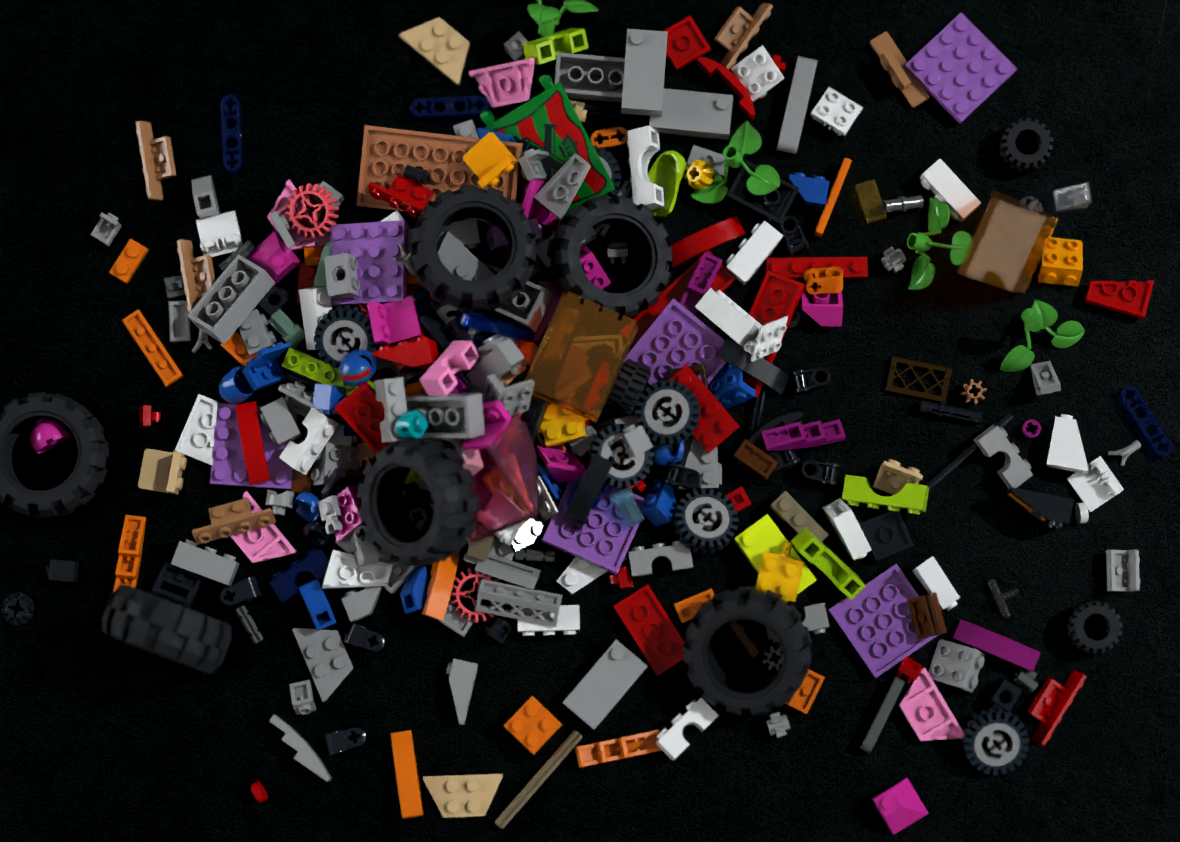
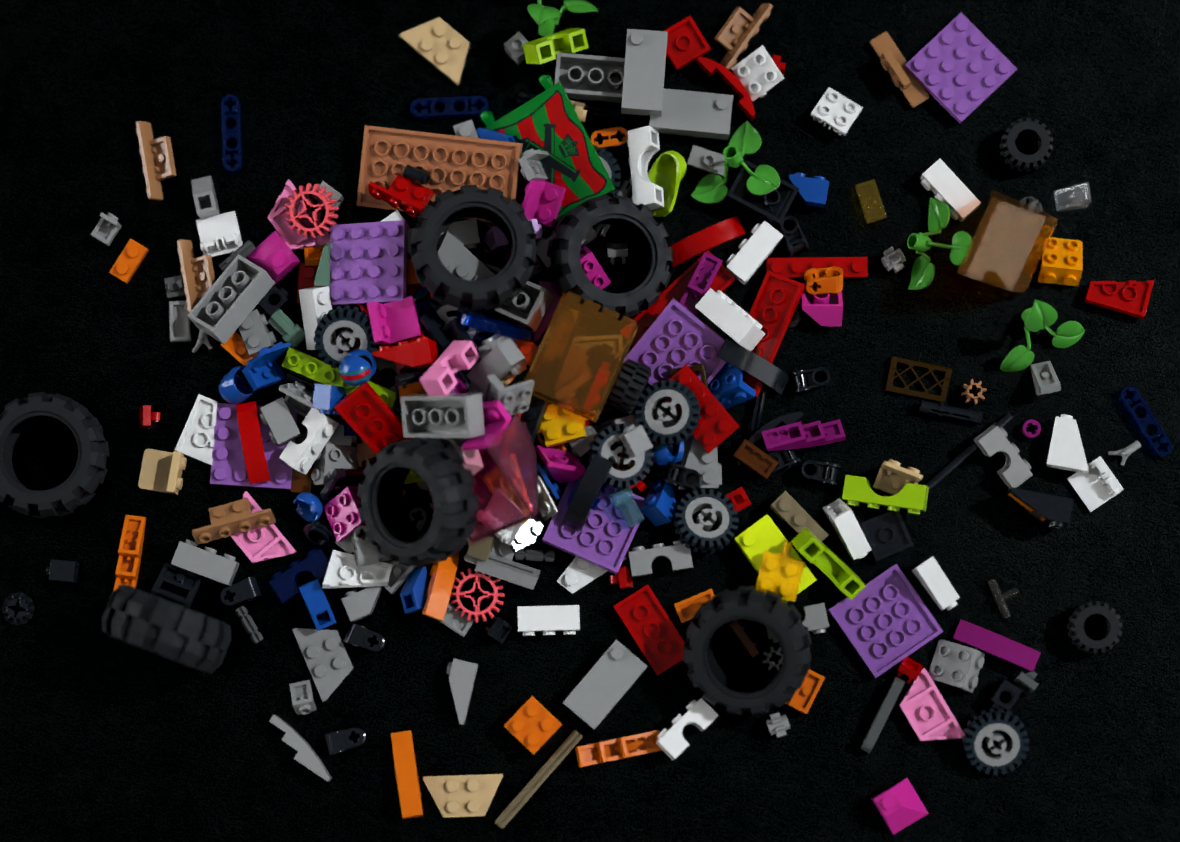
(48, 434): dark pink cylinder -> none
(152, 348): orange tile -> none
(259, 792): red tile -> none
(279, 502): light grey piece -> none
(283, 227): light grey wing -> none
(329, 512): light grey plate -> none
(335, 266): light grey brick -> none
(392, 395): light grey arch -> none
(406, 260): light grey bar -> none
(415, 424): teal piece -> none
(490, 160): light orange bracket -> none
(506, 82): bright pink wing -> none
(518, 598): light grey fence -> none
(563, 186): light grey wing -> none
(699, 174): yellow piece -> none
(768, 339): white hinge -> none
(797, 105): light grey beam -> none
(833, 197): orange tile -> none
(902, 204): dark grey pin -> none
(927, 616): reddish brown plate -> none
(1052, 703): red bracket -> none
(1081, 512): white tile -> none
(1123, 570): light grey bracket -> none

